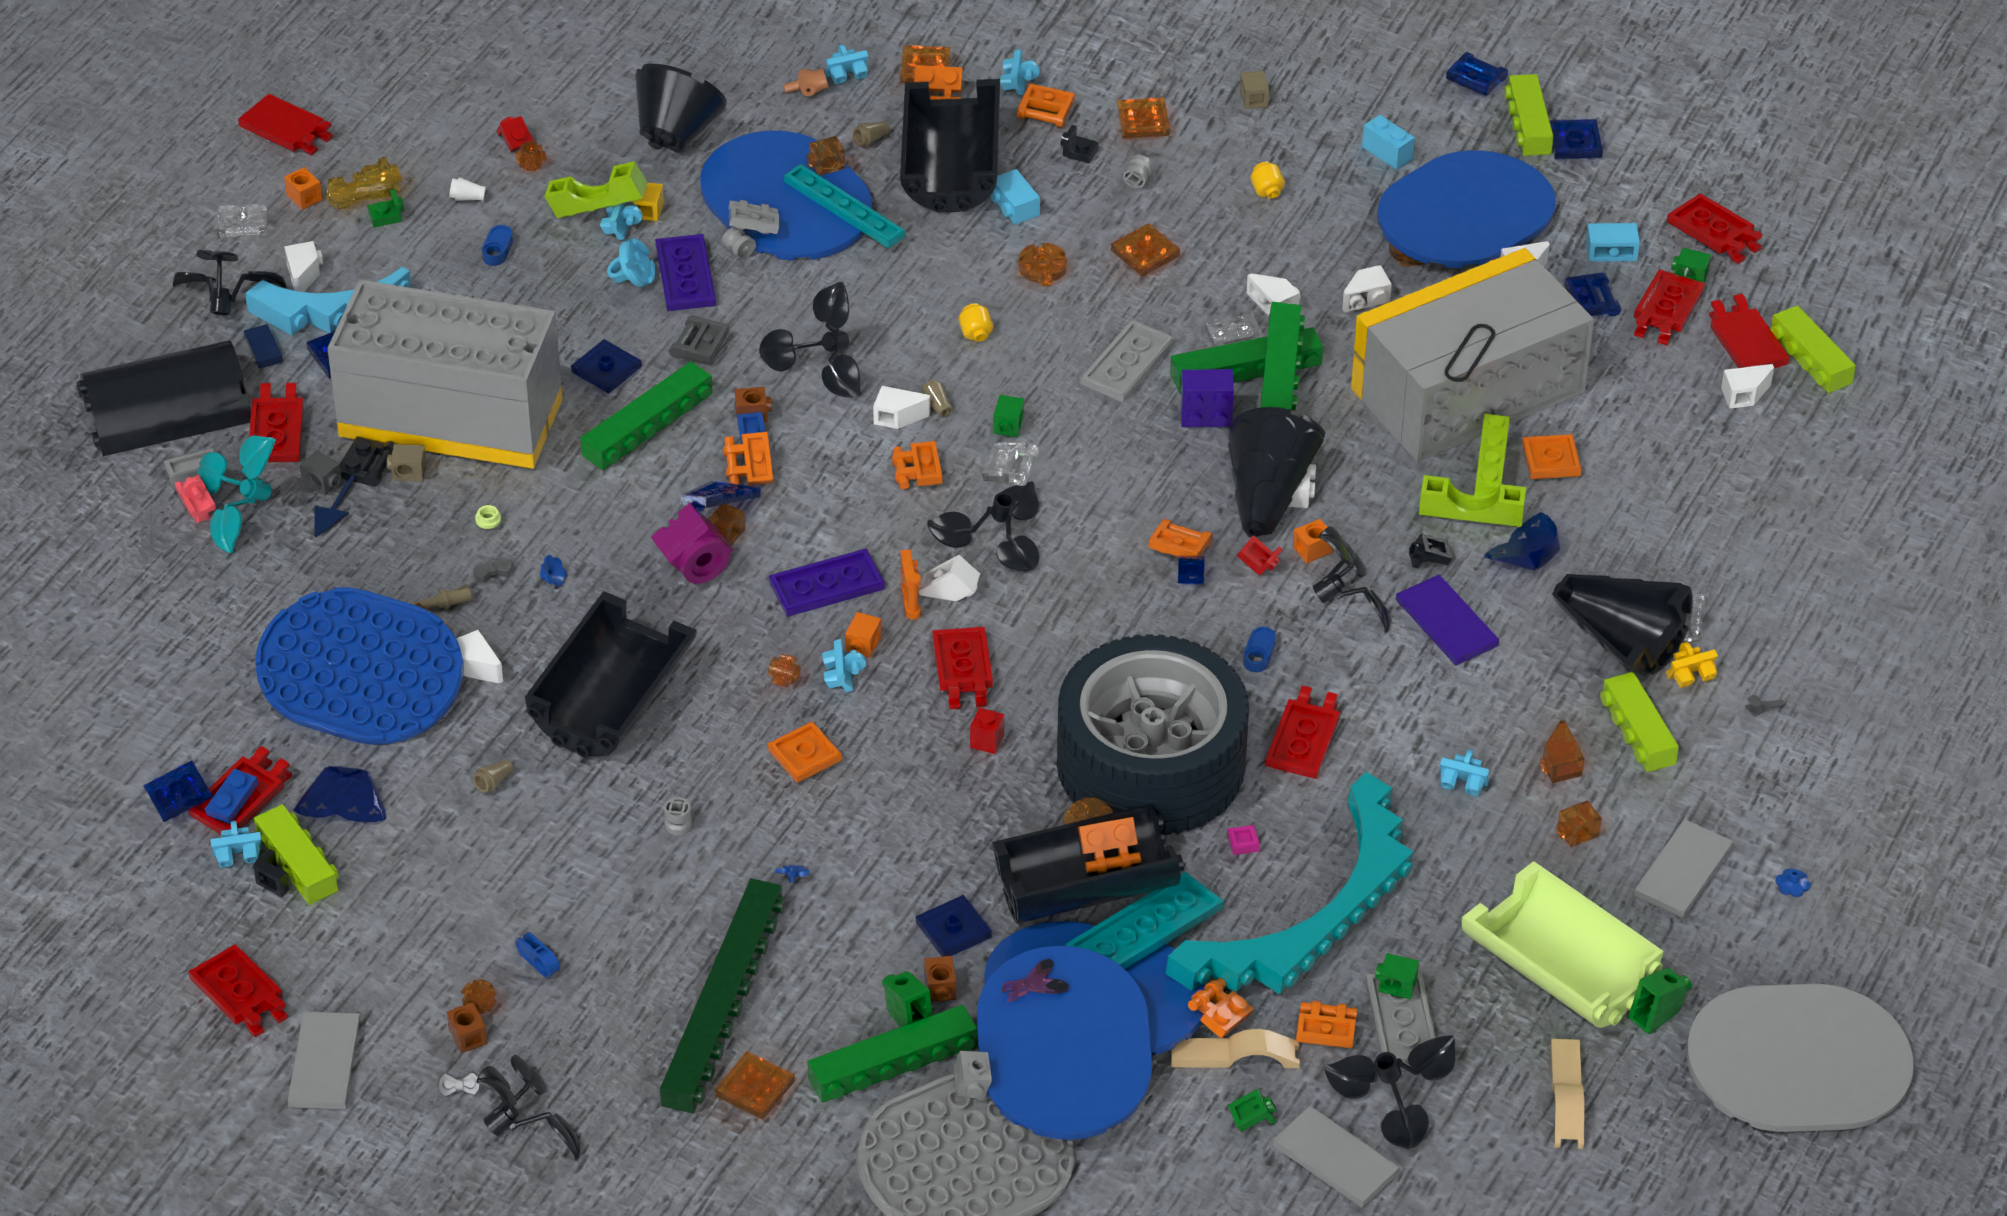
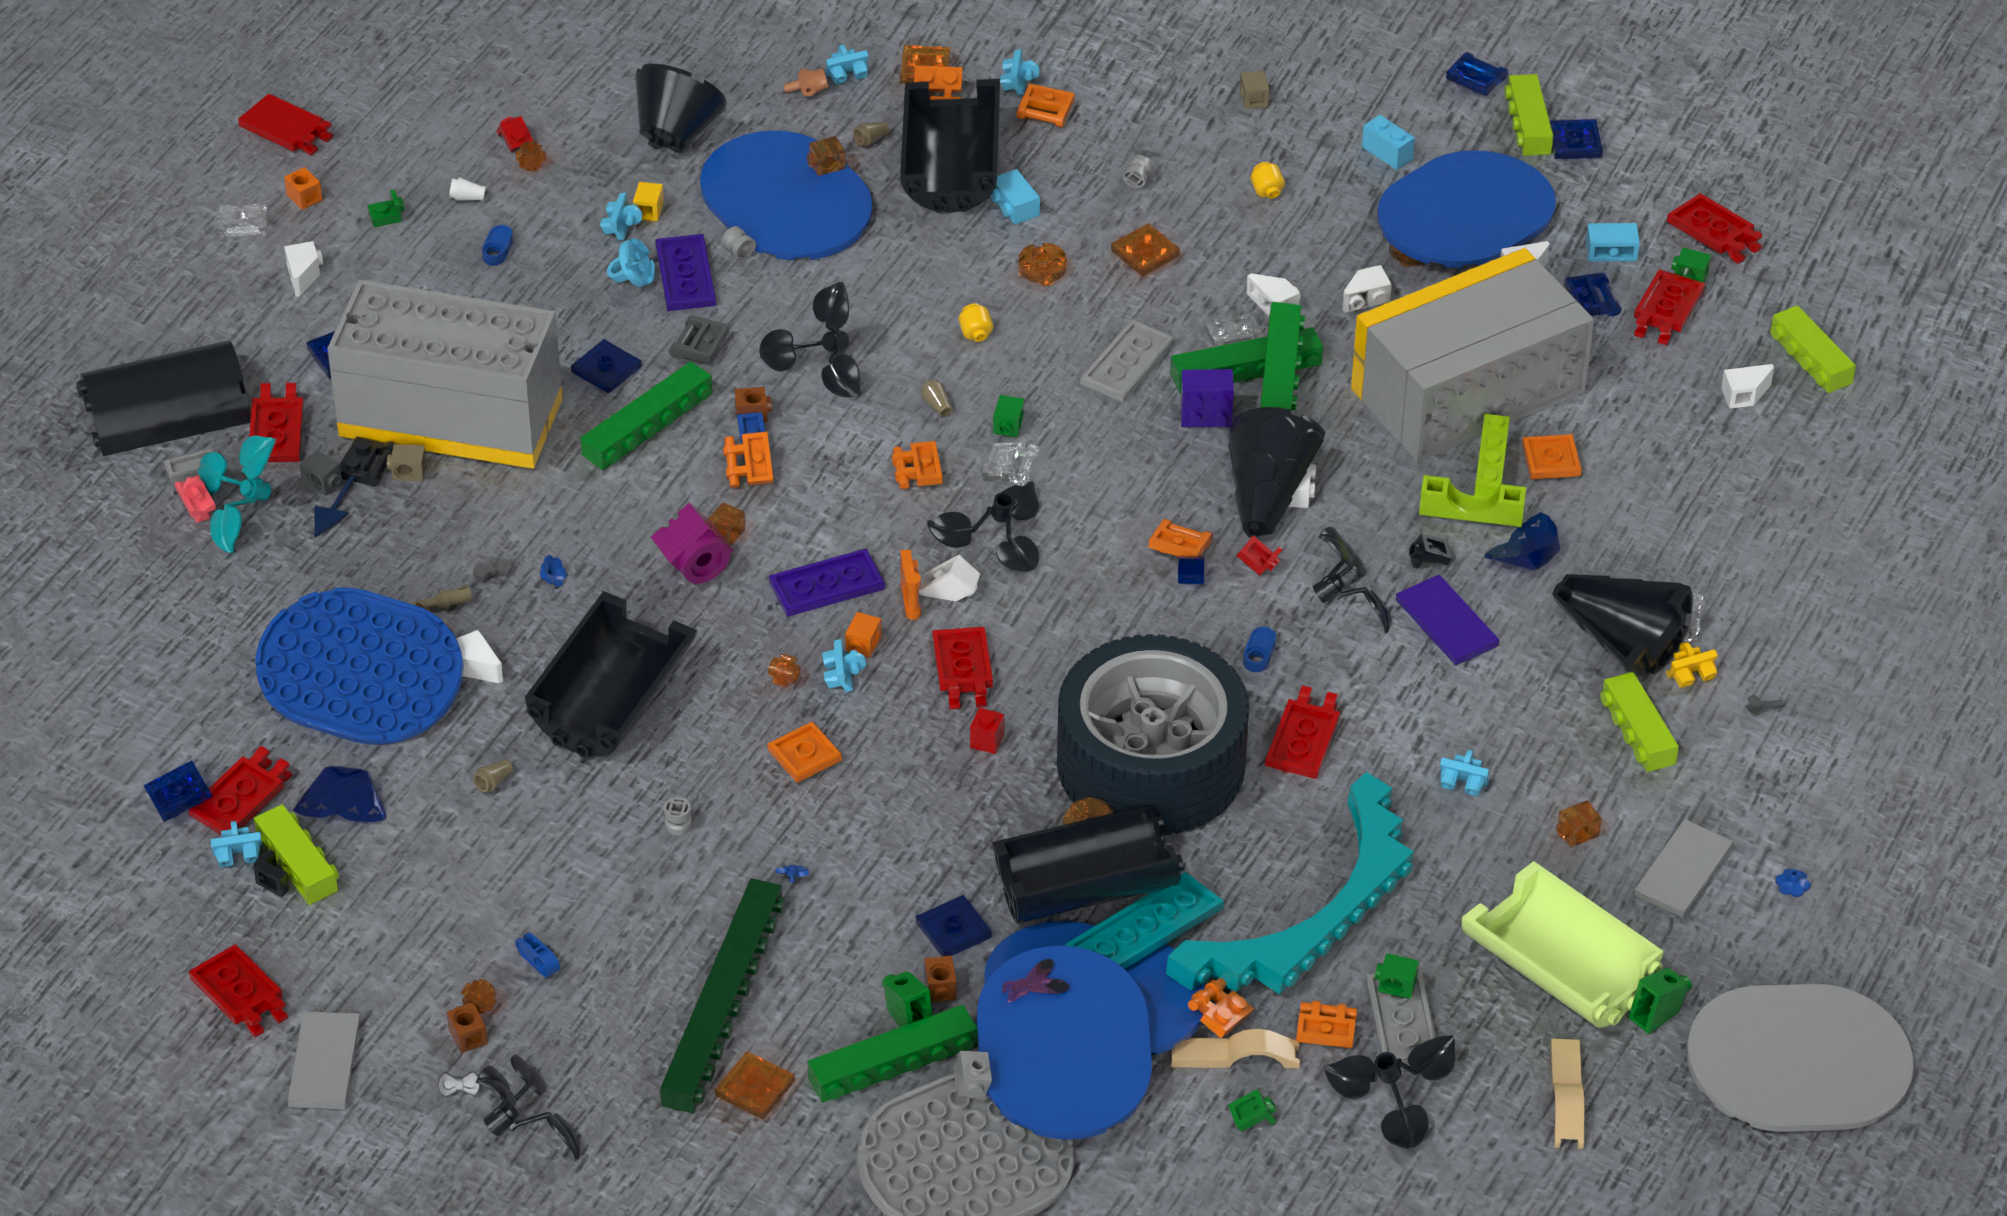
(220, 297): black plant -> none
(231, 796): blue plate -> none
(263, 346): dark blue tile -> none
(294, 309): medium azure arch -> none
(372, 183): clear yellow animal -> none
(488, 517): yellowish green plate -> none
(571, 197): lime arch -> none
(719, 493): clear blue wing -> none
(753, 217): light grey plate -> none
(844, 206): teal tile -> none
(900, 407): white slope -> none
(1078, 147): black bracket -> none
(1107, 836): orange plate -> none
(1143, 118): clear orange plate -> none
(1243, 840): dark pink tile -> none
(1307, 542): orange brick -> none
(1336, 1156): light grey tile -> none
(1461, 347): black piece -> none
(1561, 755): clear orange slope -> none
(1746, 335): red tile -> none

